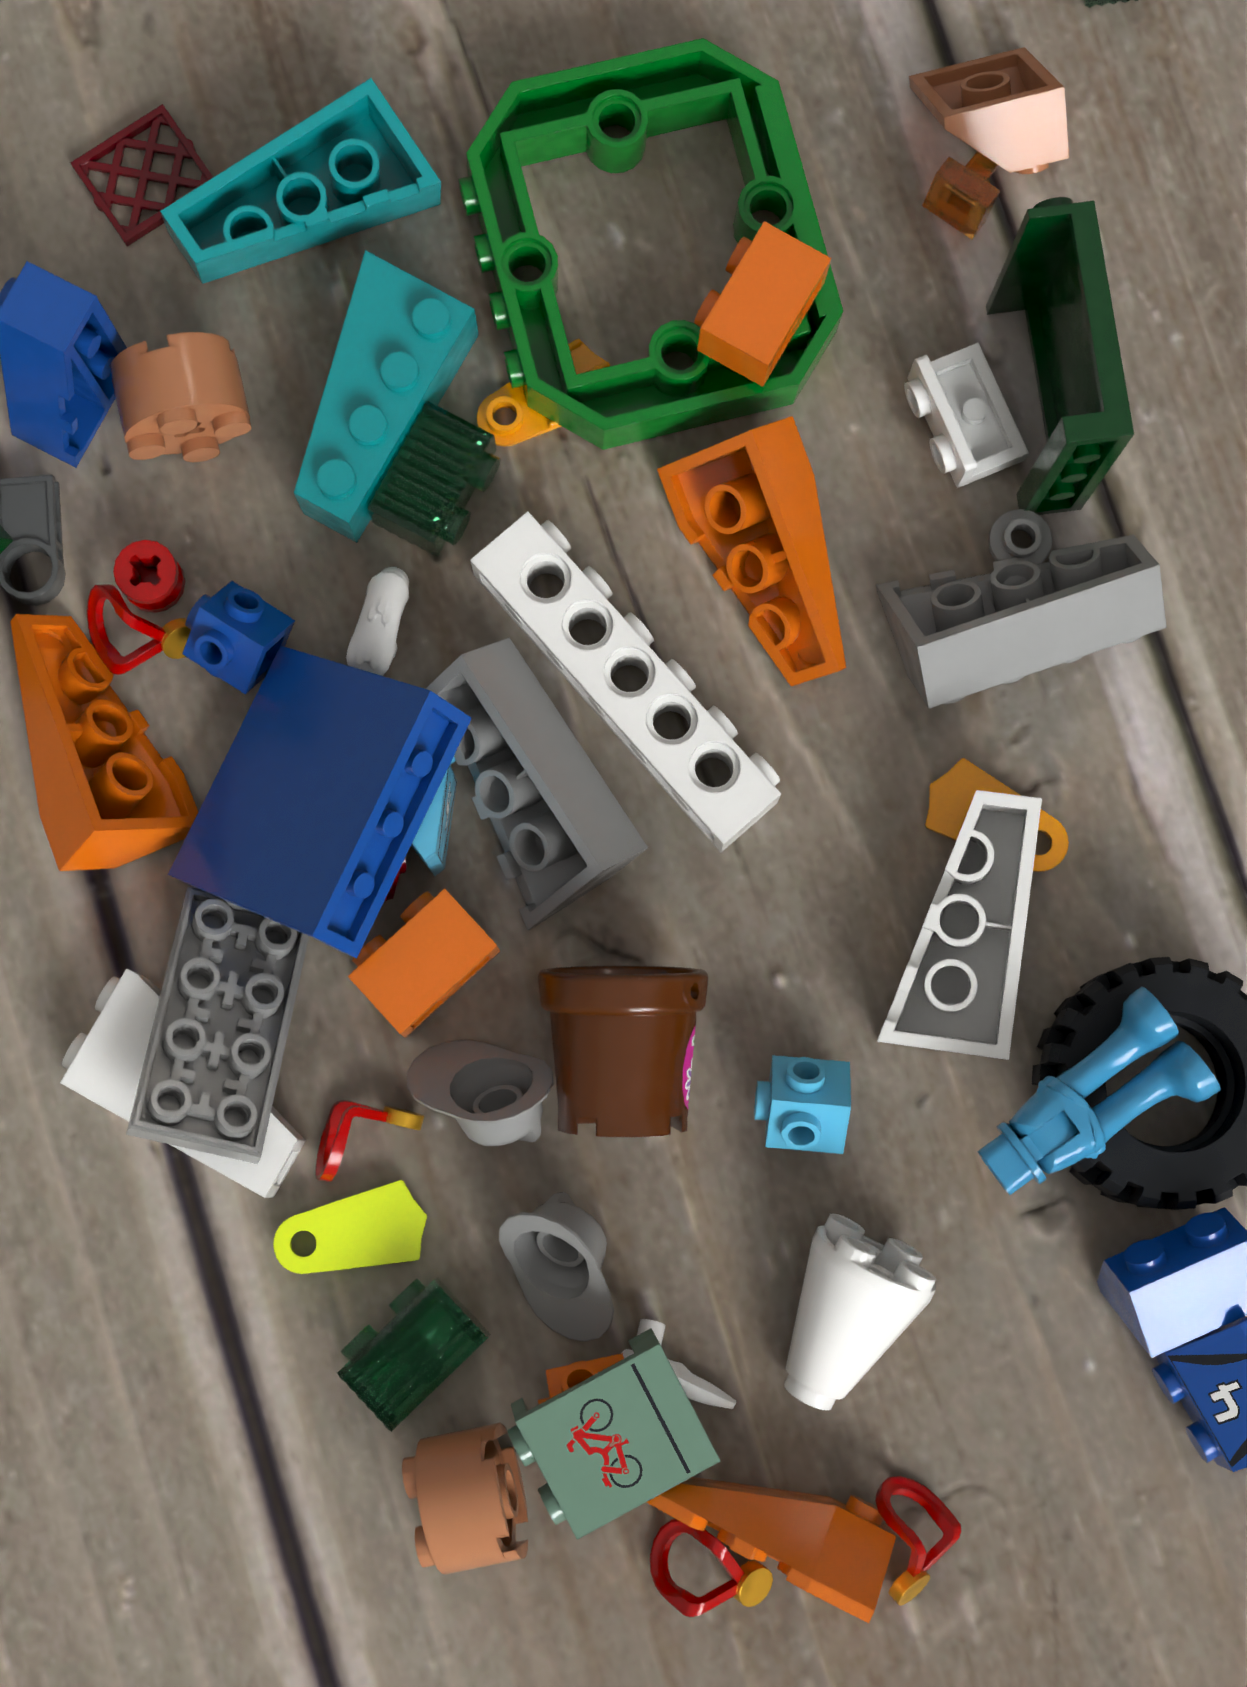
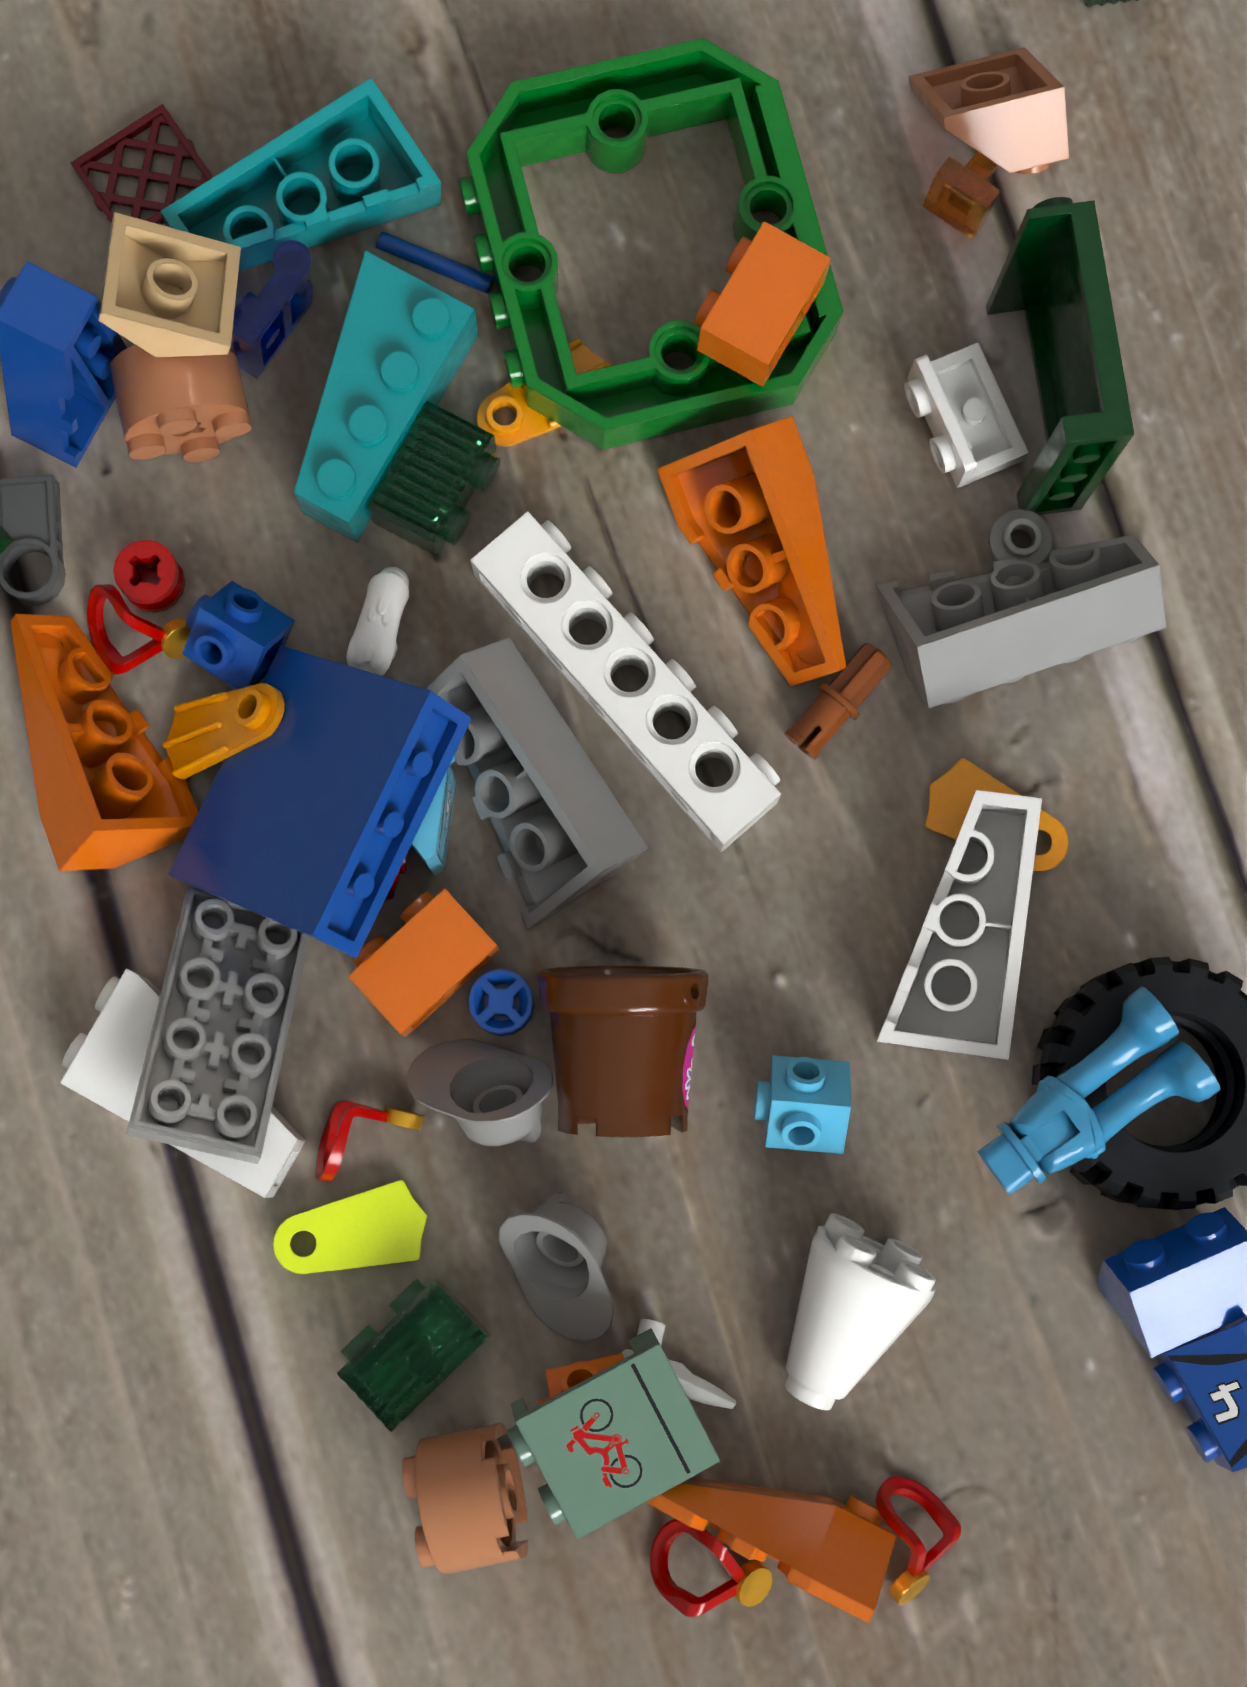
(169, 289): none -> tan slope
(221, 726): none -> light orange piece
(270, 317): none -> clear blue plate
(434, 262): none -> blue piece
(494, 995): none -> blue wheel
(839, 700): none -> dark orange axle

